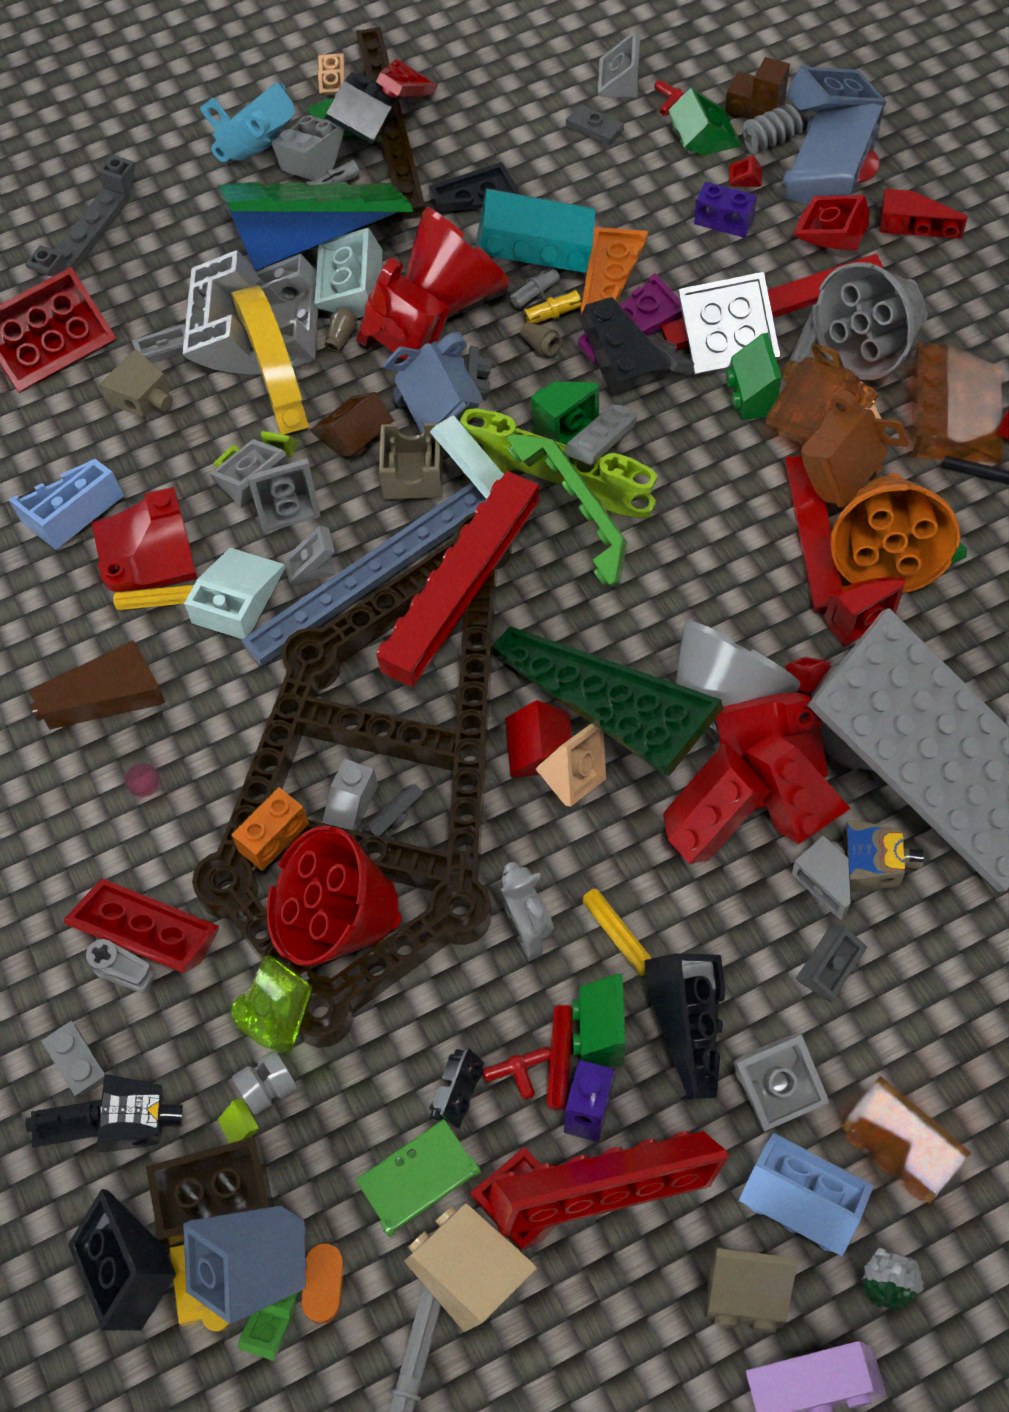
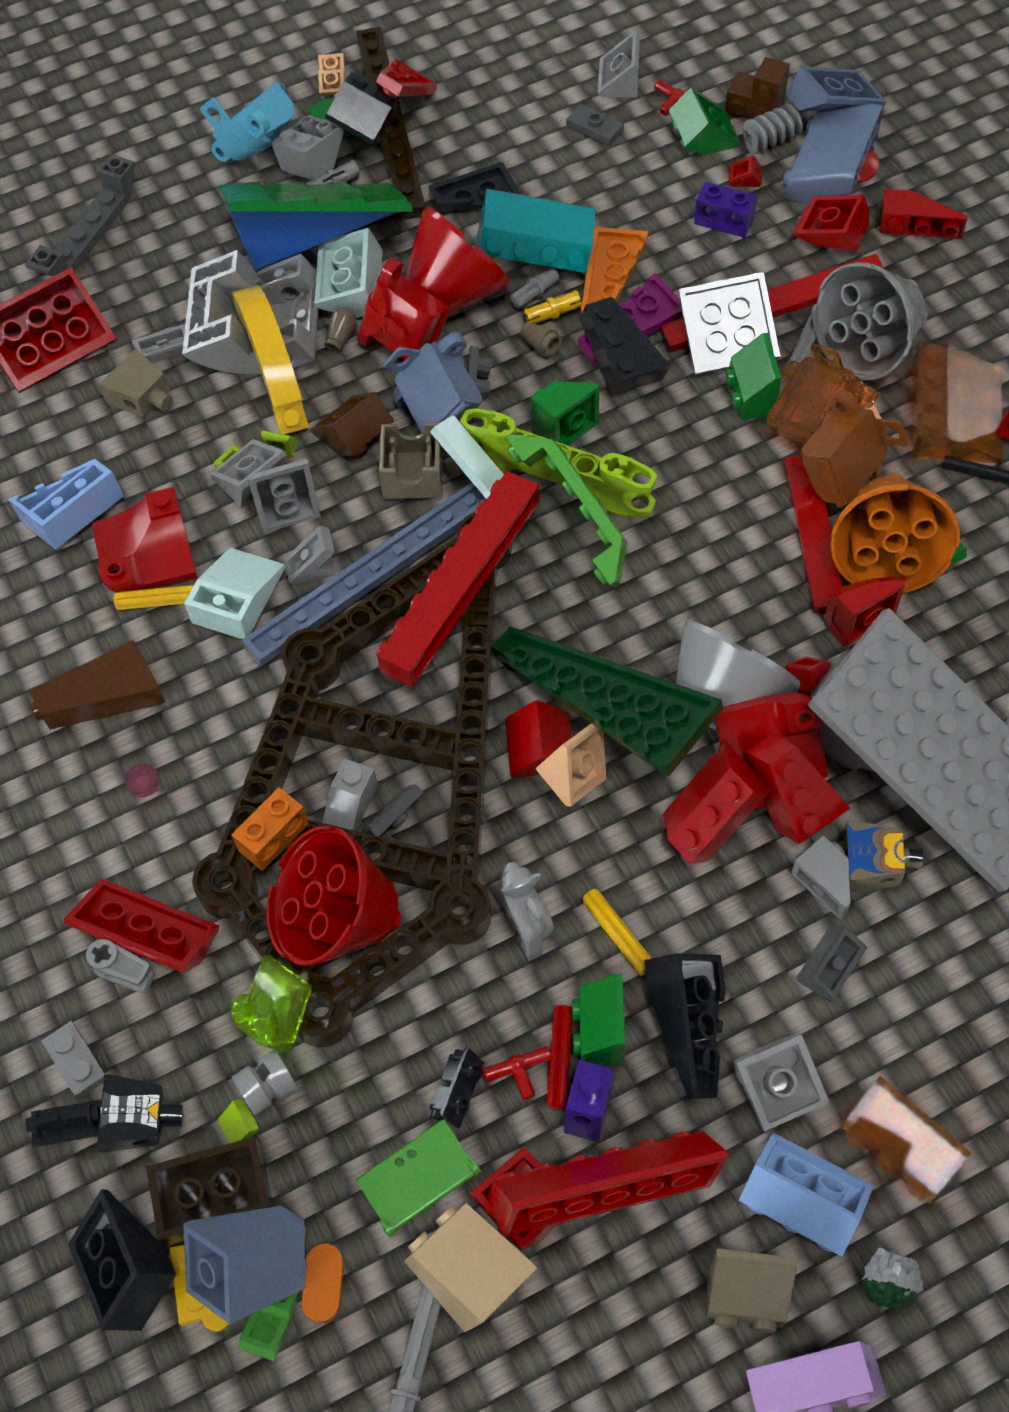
(601, 434): light grey plate -> none
(678, 362): dark grey plate -> none

